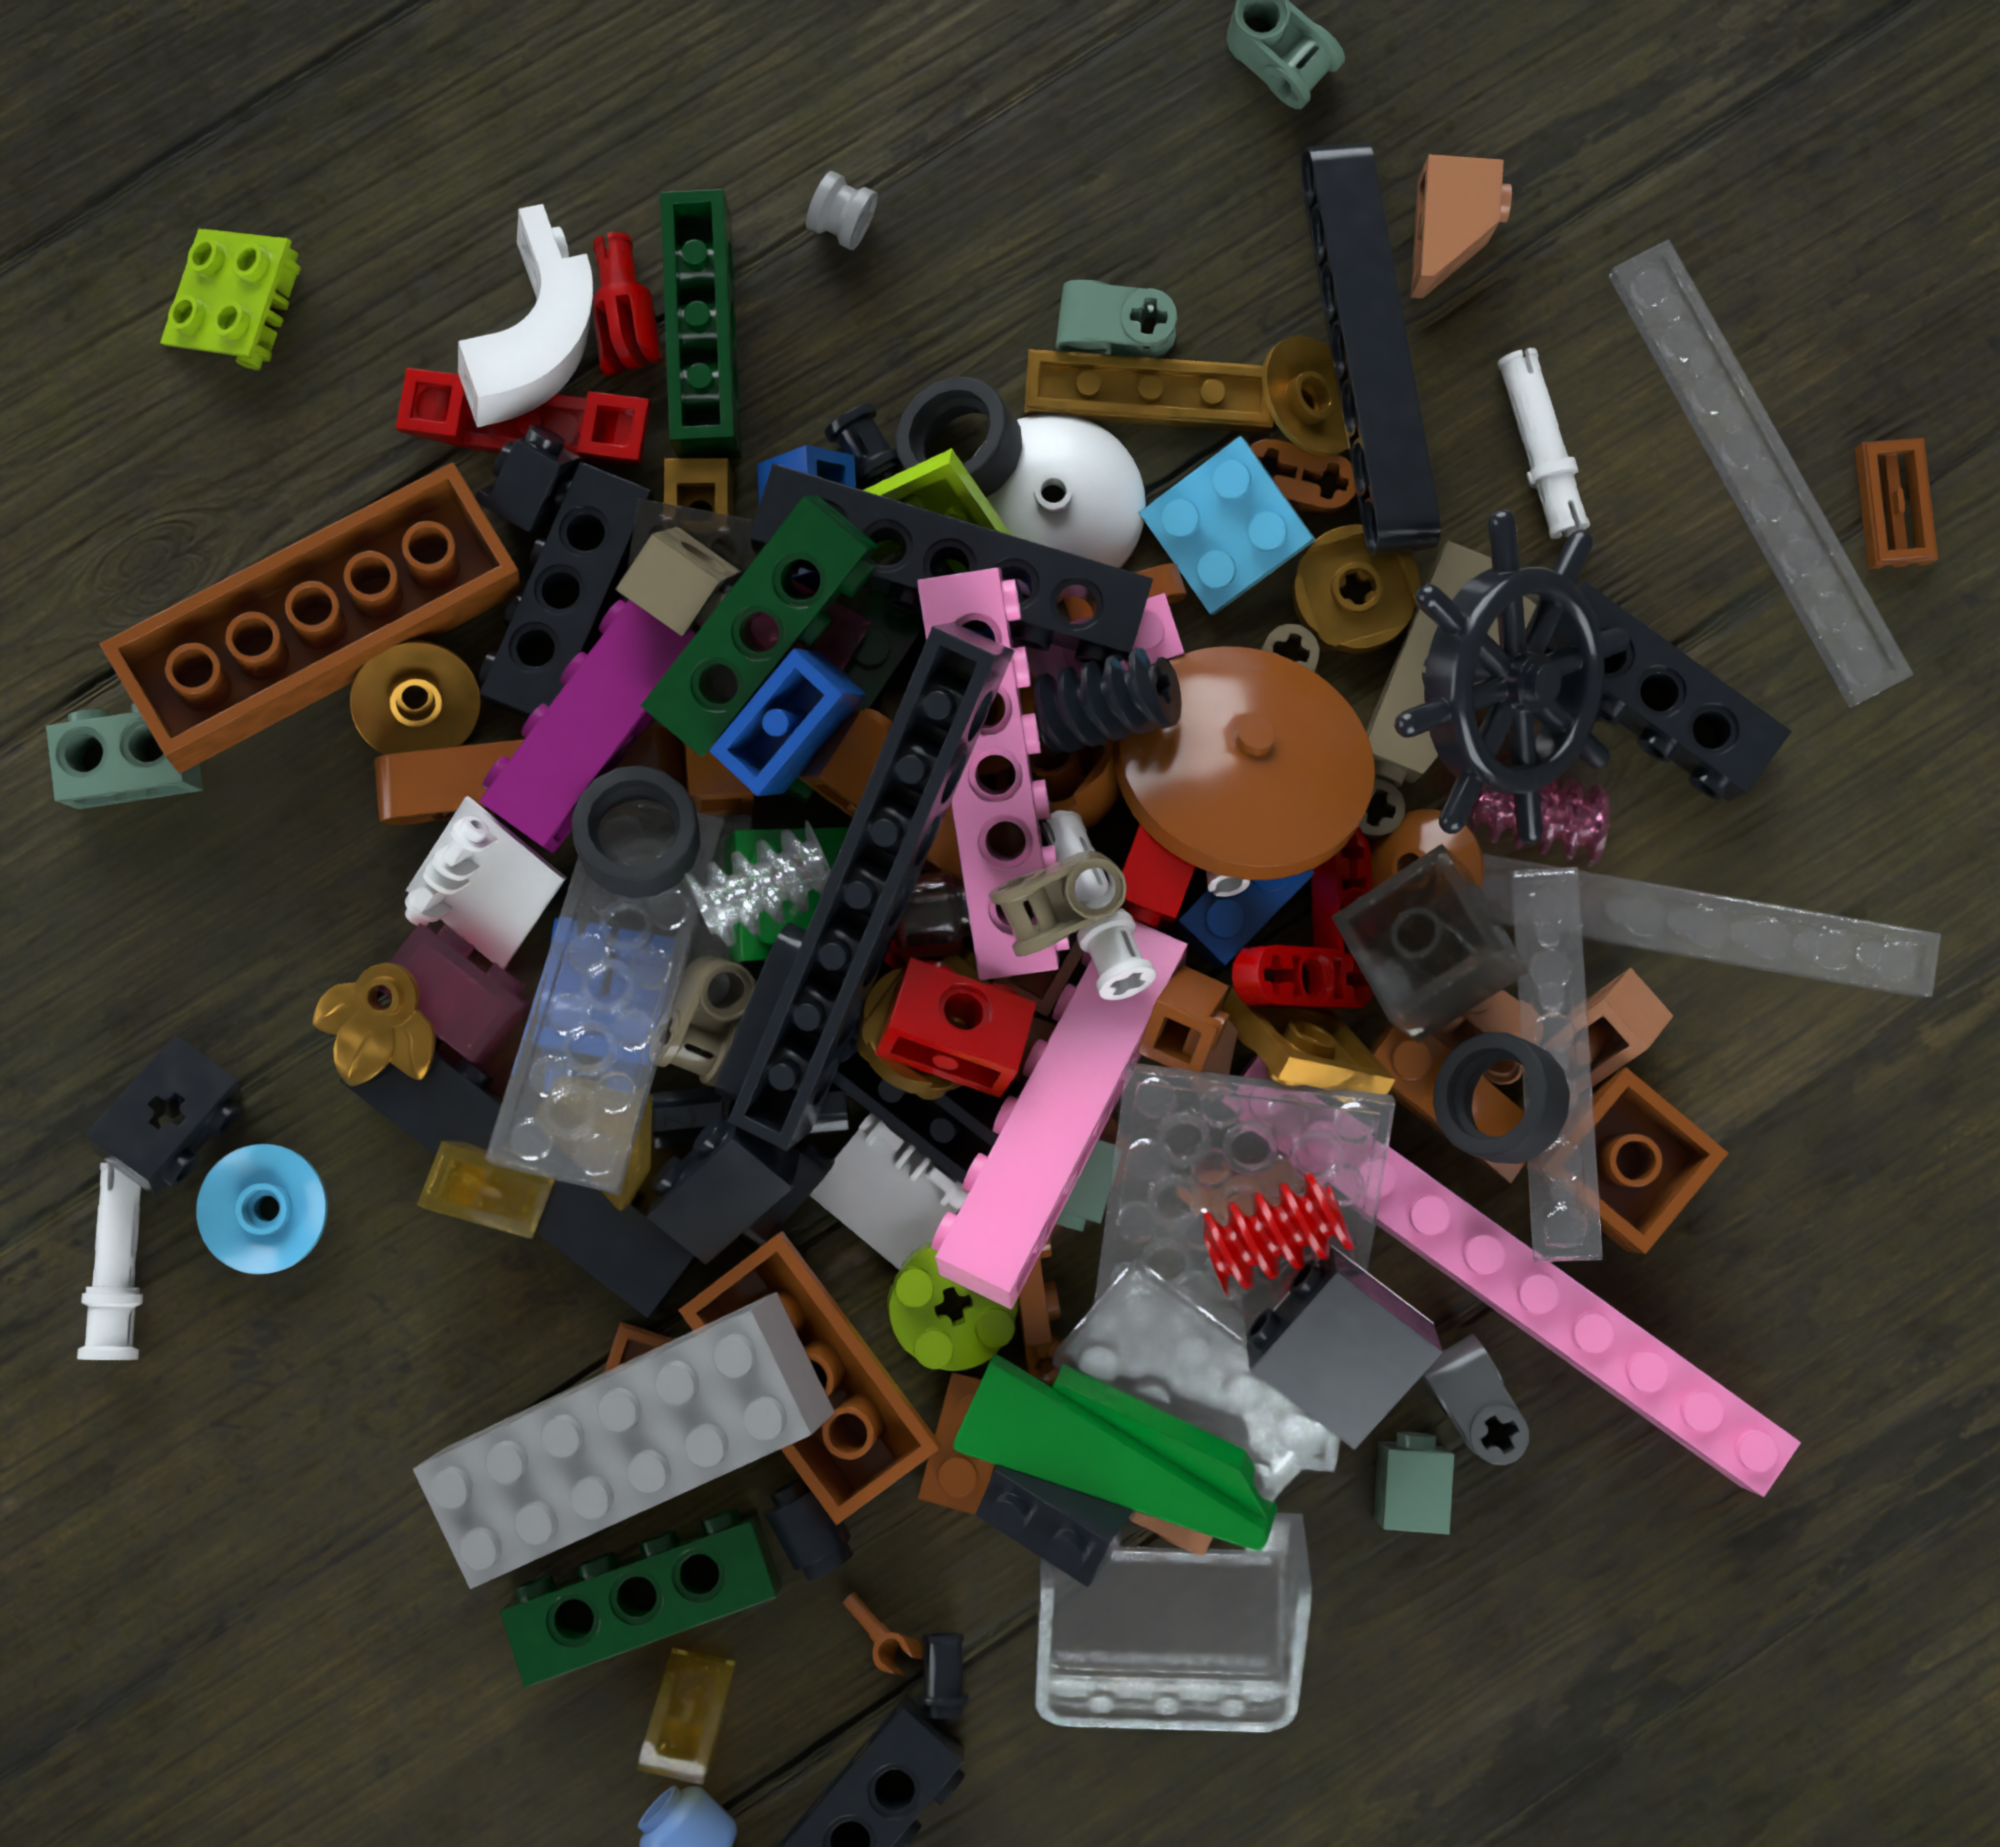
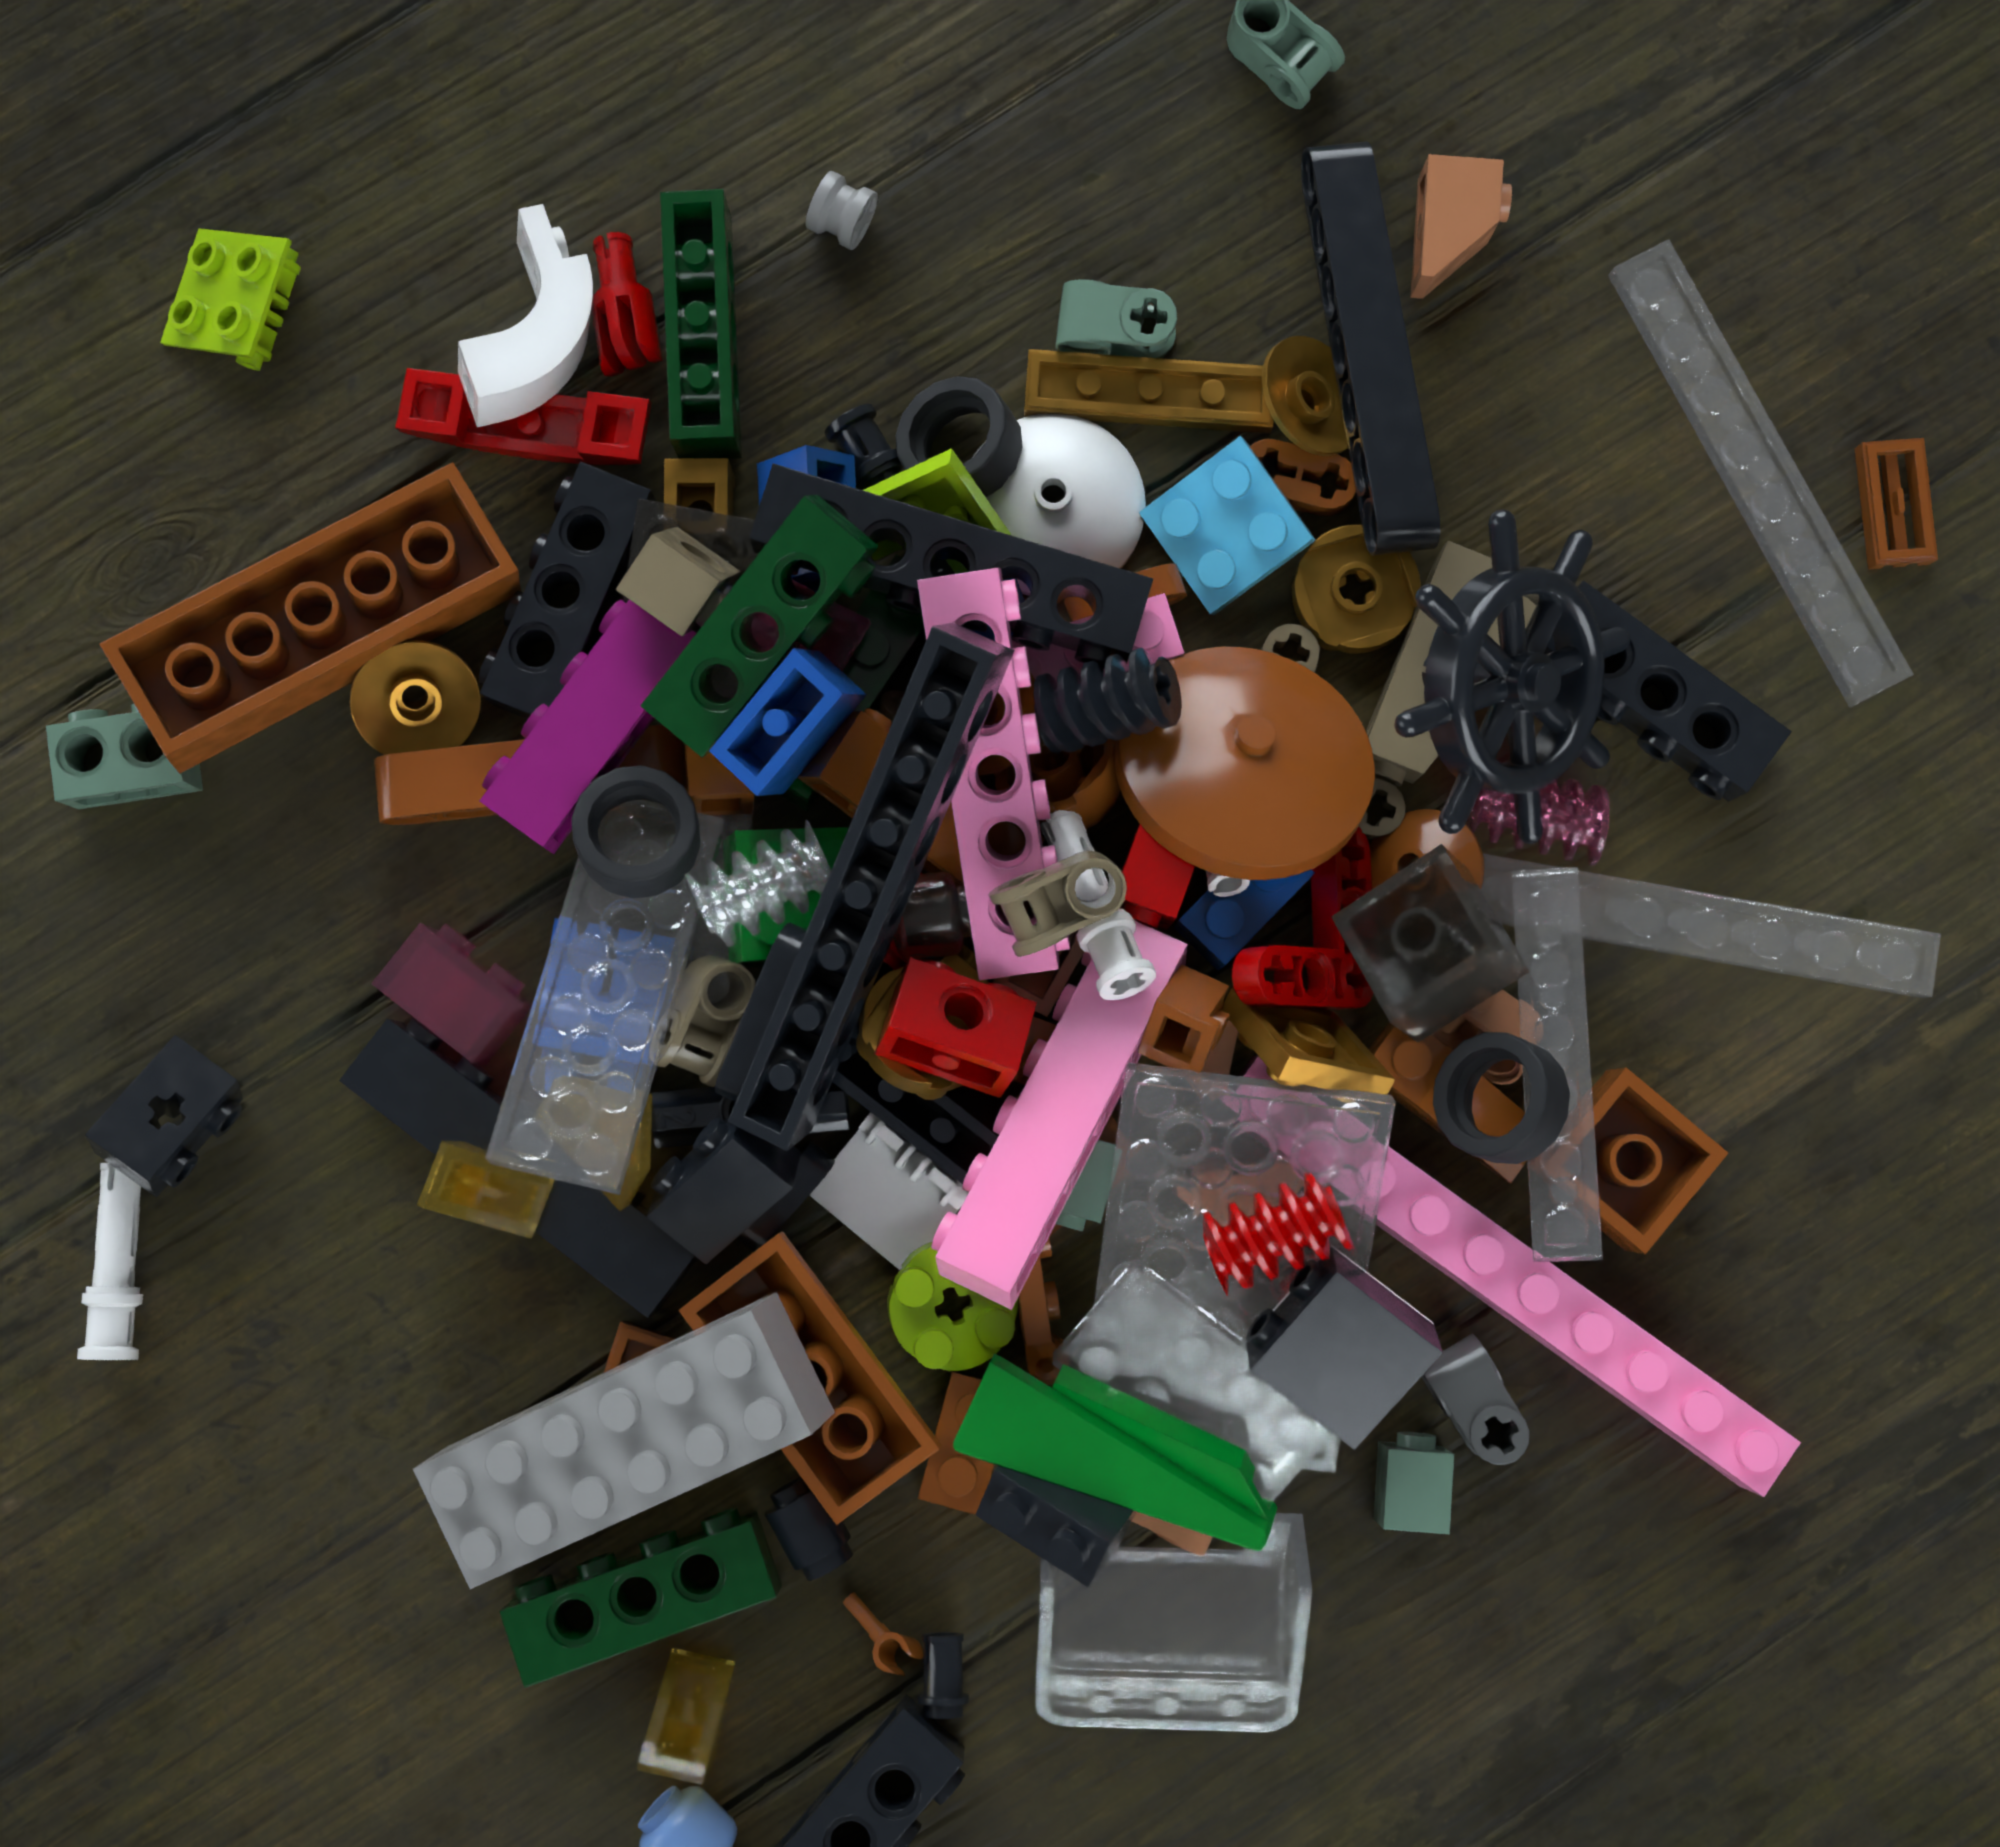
(231, 1213): medium azure dish -> none
(376, 1035): pearl gold plate -> none
(483, 884): white hinge -> none
(528, 478): black brick -> none
(1550, 466): white pin -> none
(1622, 1023): nougat slope -> none

